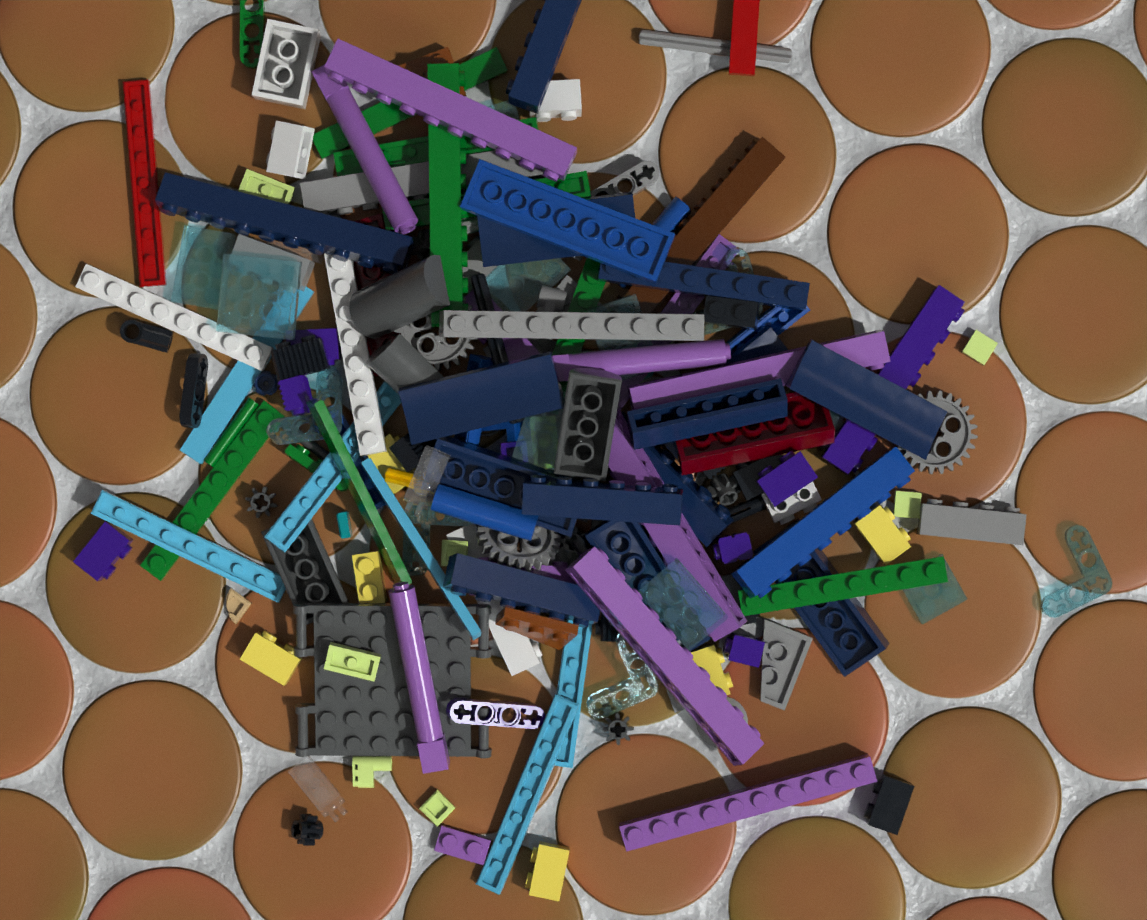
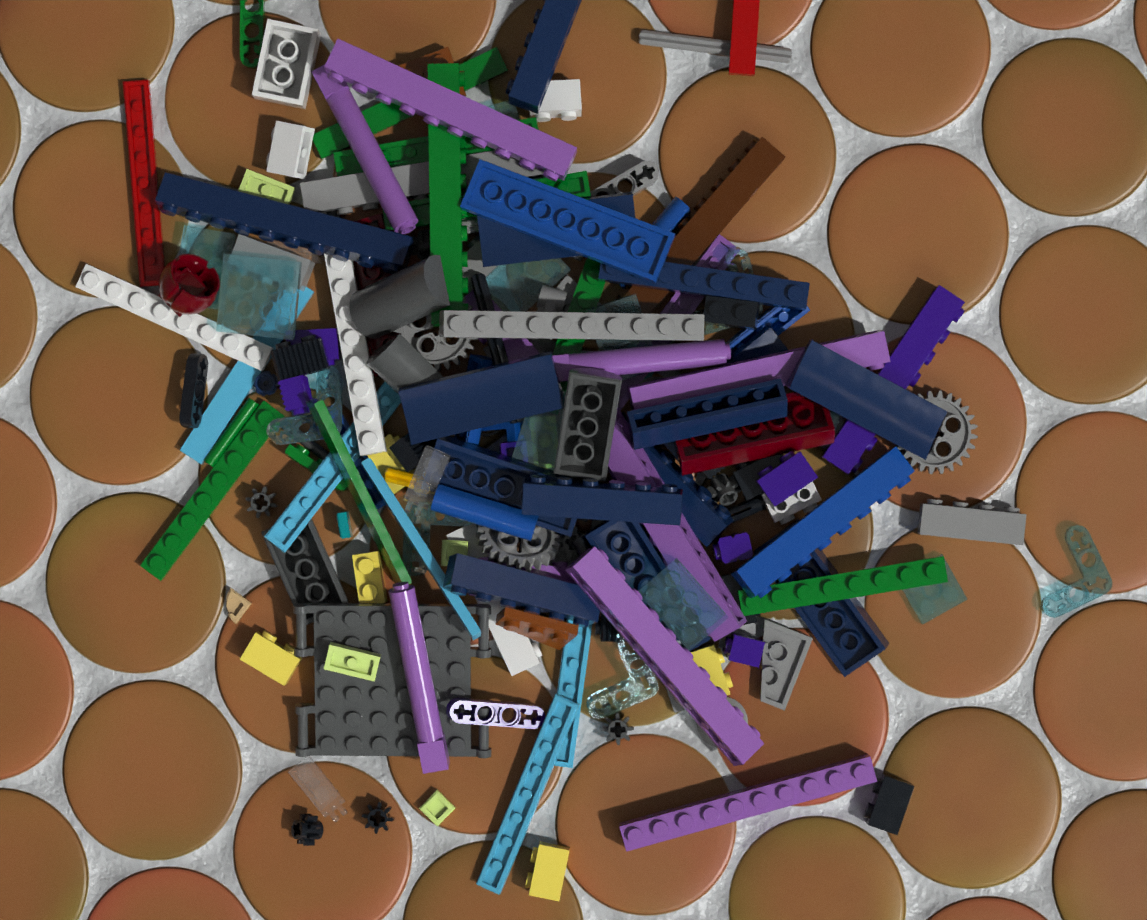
(104, 551): dark purple brick -> none
(149, 336): black piece -> none
(189, 545): medium azure tile -> none
(197, 284): none -> dark red piece
(366, 769): yellowish green piece -> none
(372, 821): none -> black gear
(462, 845): medium lavender plate -> none
(882, 534): light yellow brick -> none
(907, 504): yellowish green tile -> none
(979, 347): yellowish green tile -> none

